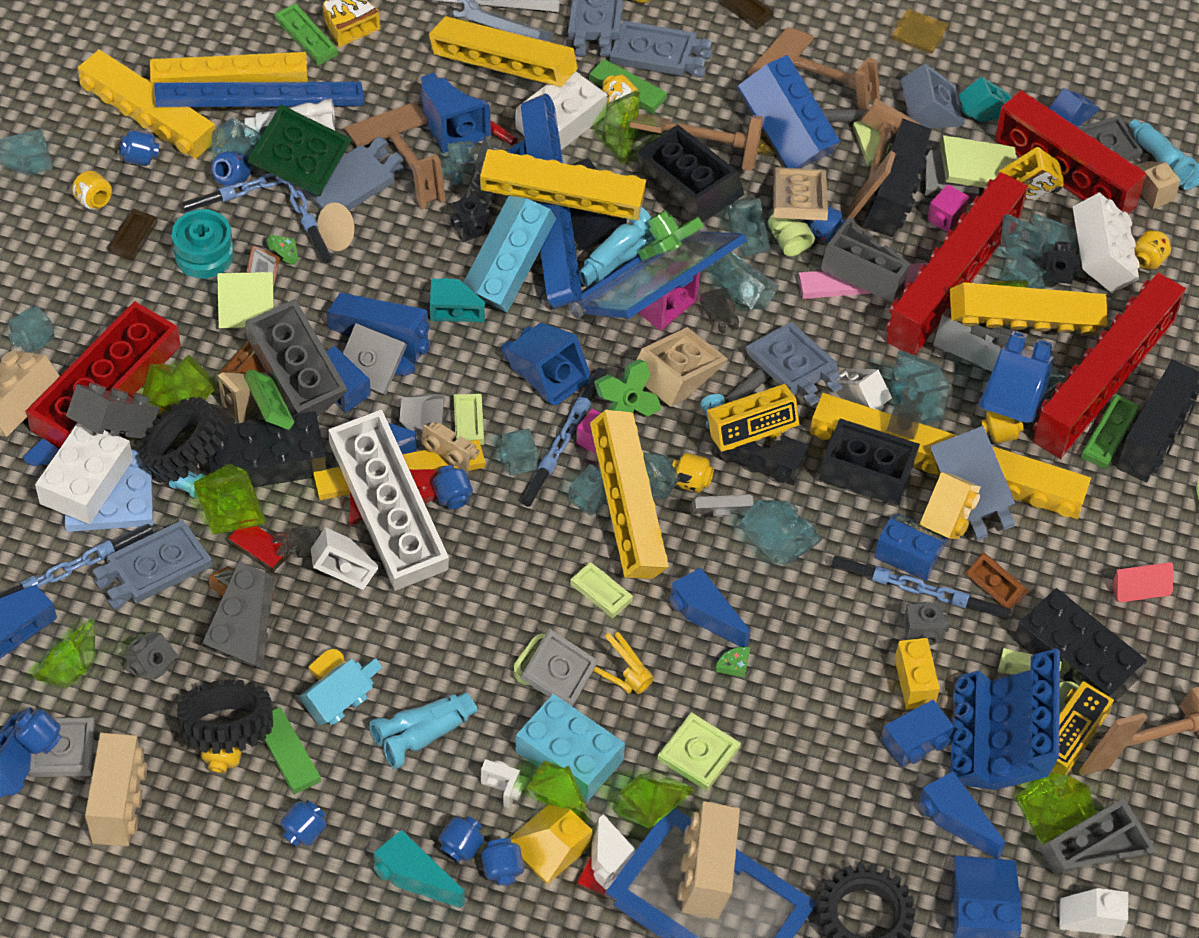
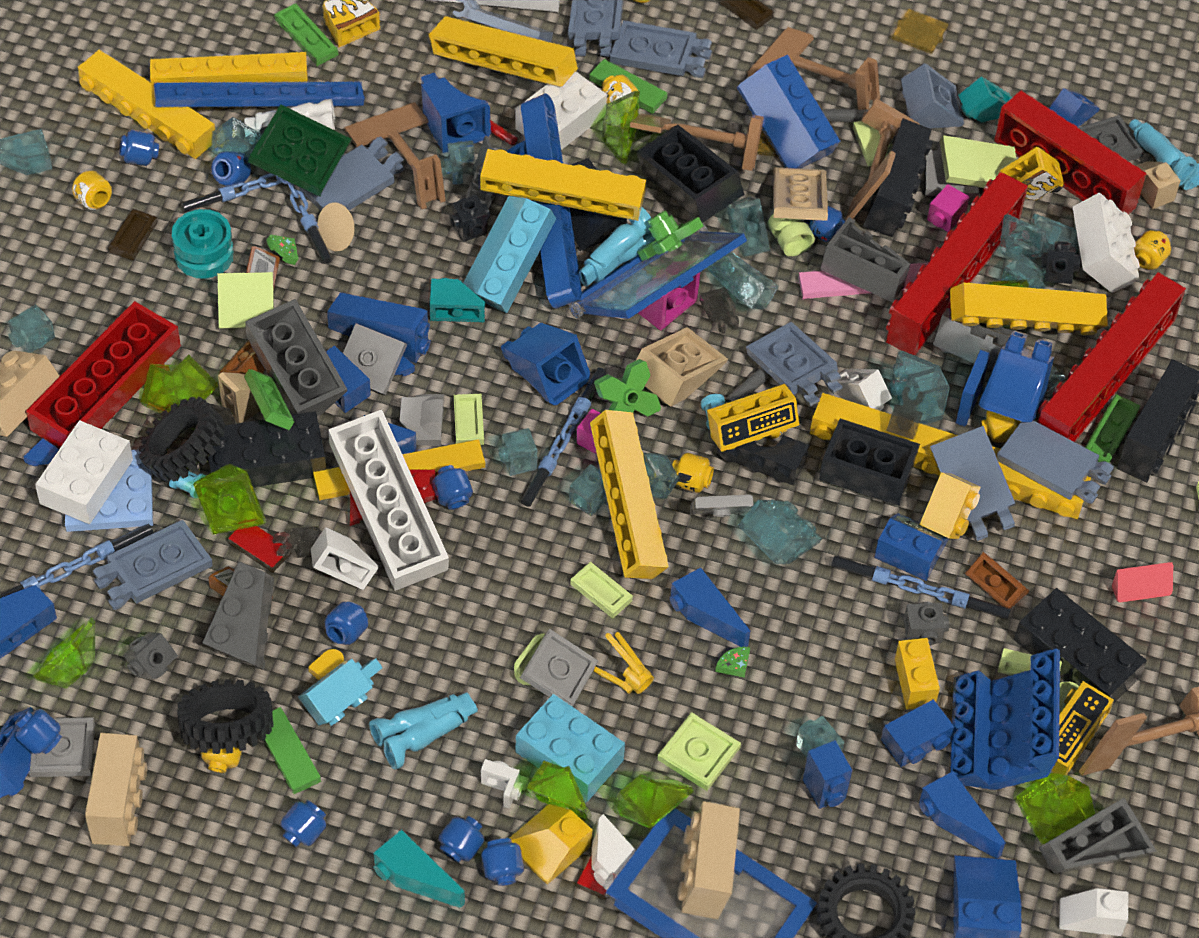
(112, 410): dark grey wedge -> none
(346, 623): none -> blue head
(438, 439): tan hinge -> none
(815, 734): none -> clear light blue brick
(827, 775): none -> blue brick
(972, 388): none -> blue tile
(1054, 461): none -> sand blue tile

